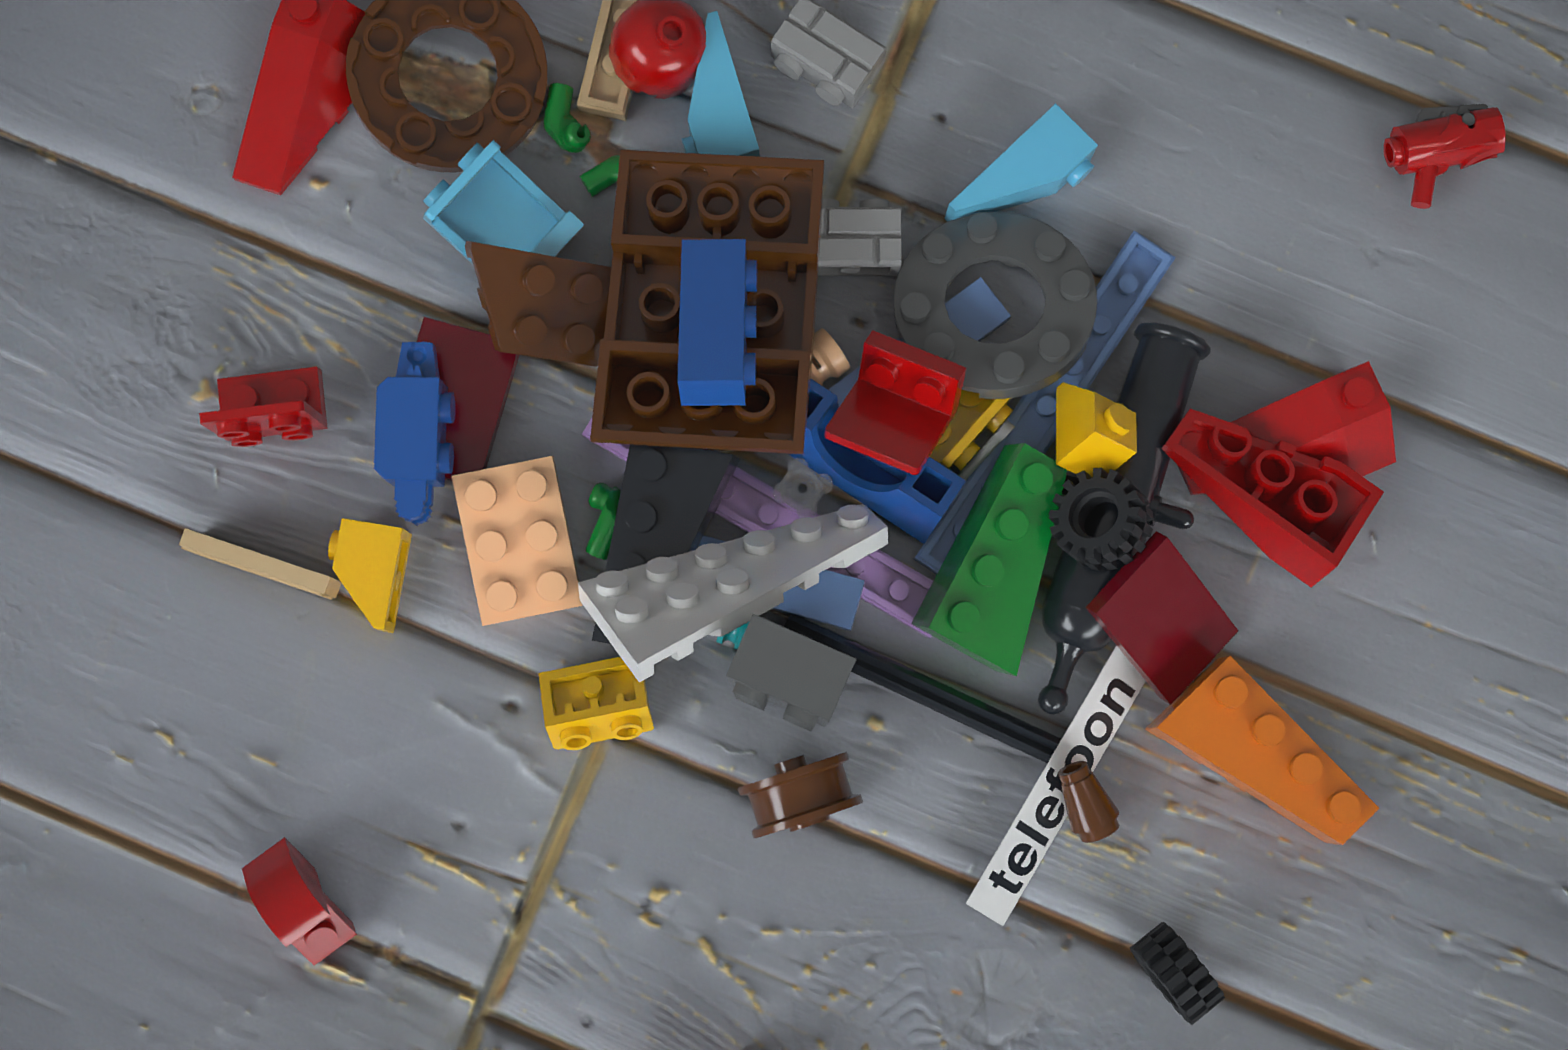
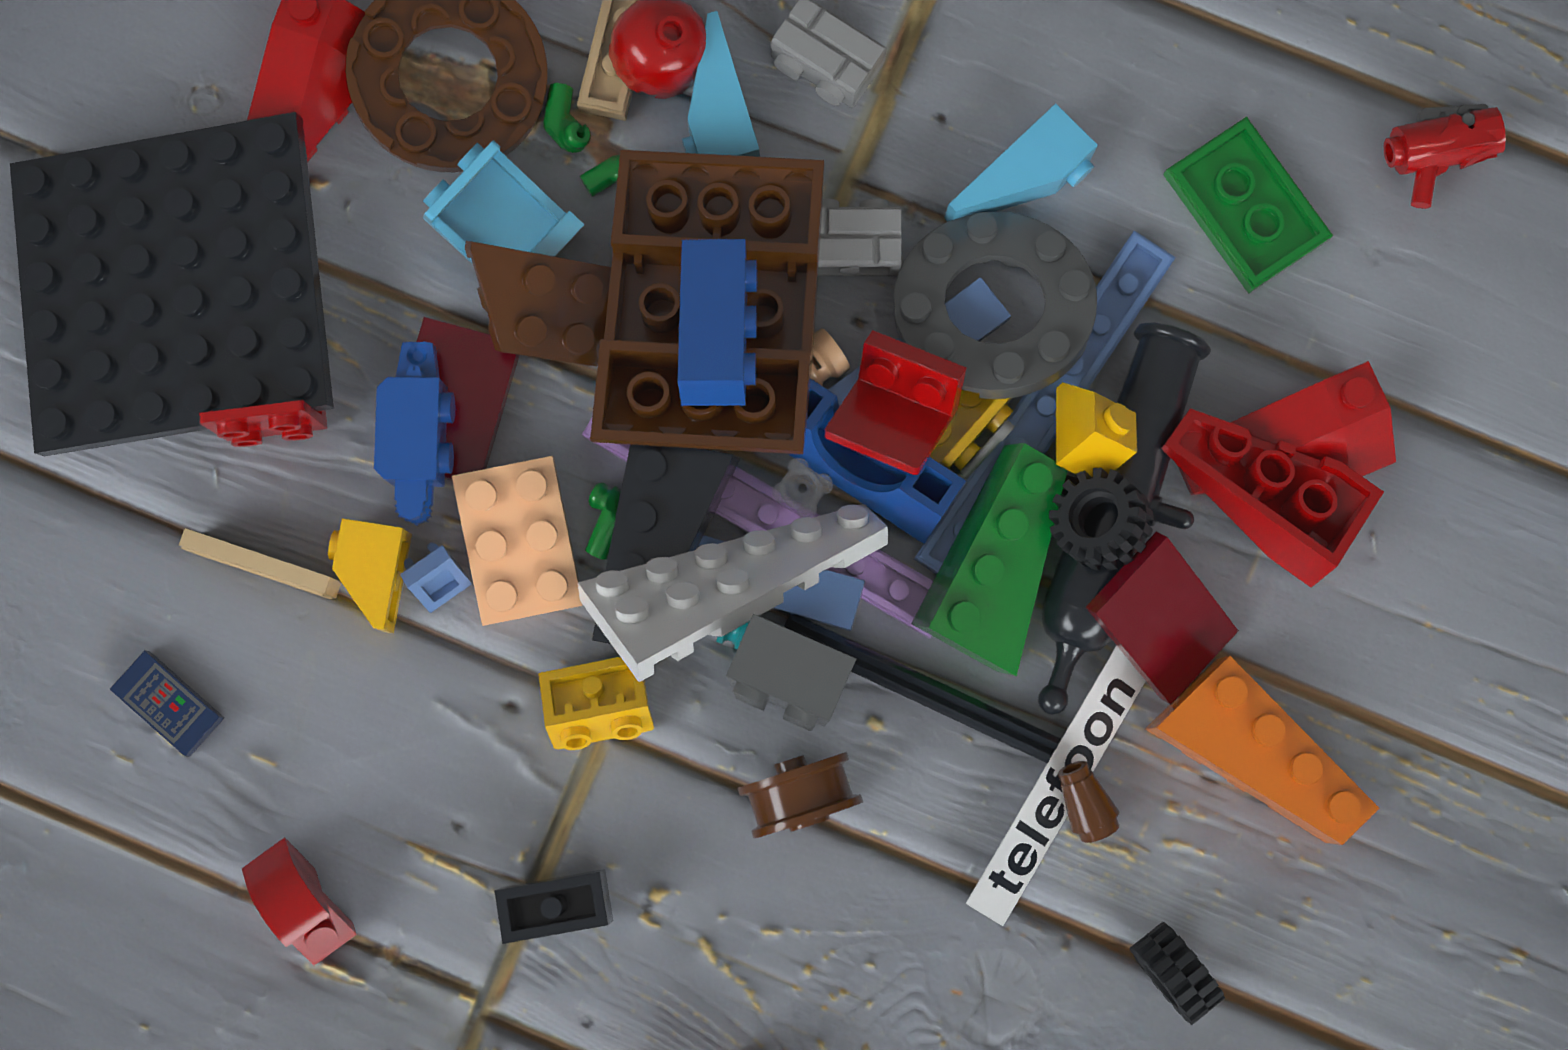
(167, 703): none -> dark blue tile
(168, 283): none -> black plate
(435, 577): none -> medium blue tile
(553, 906): none -> black brick
(1247, 205): none -> green tile

